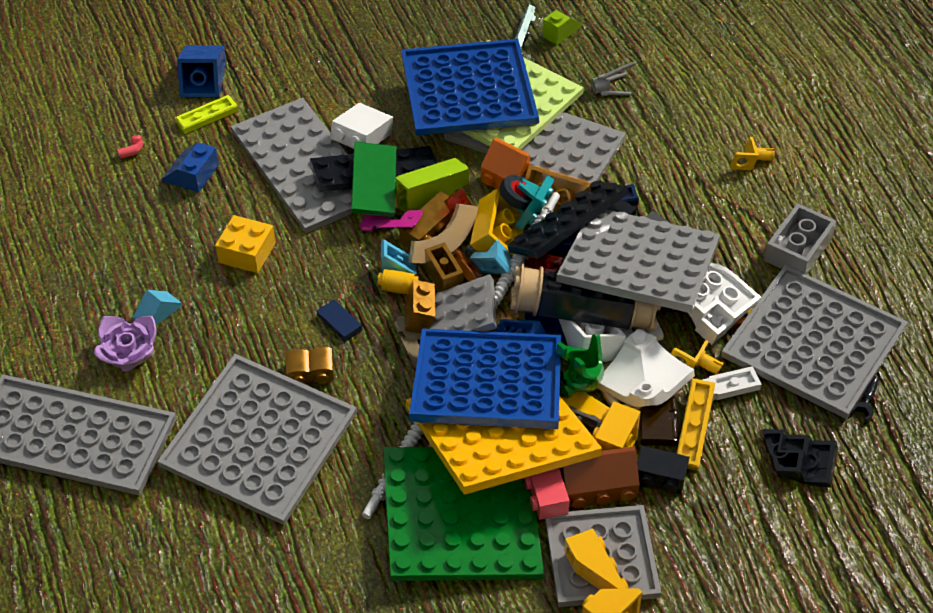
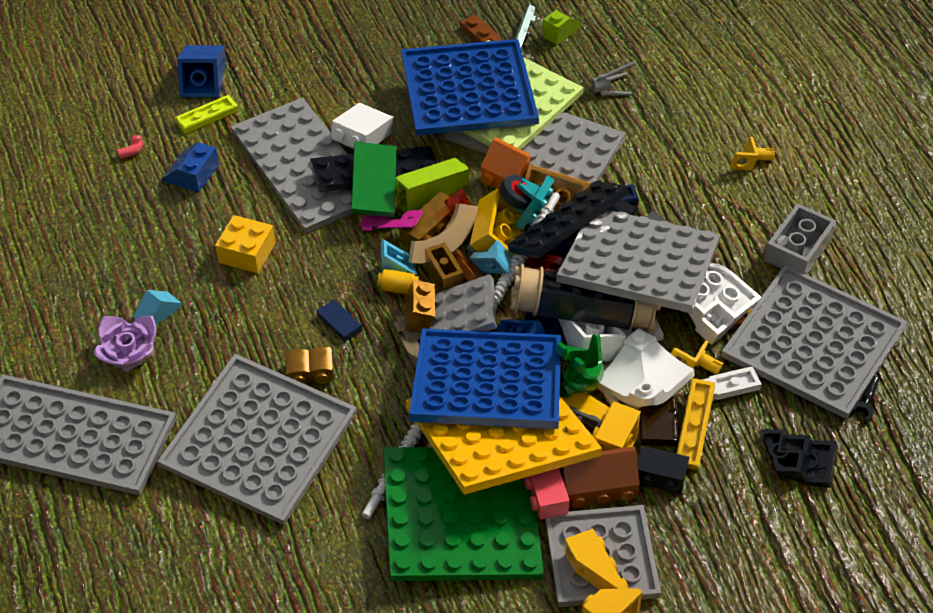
(478, 29): none -> dark orange hinge

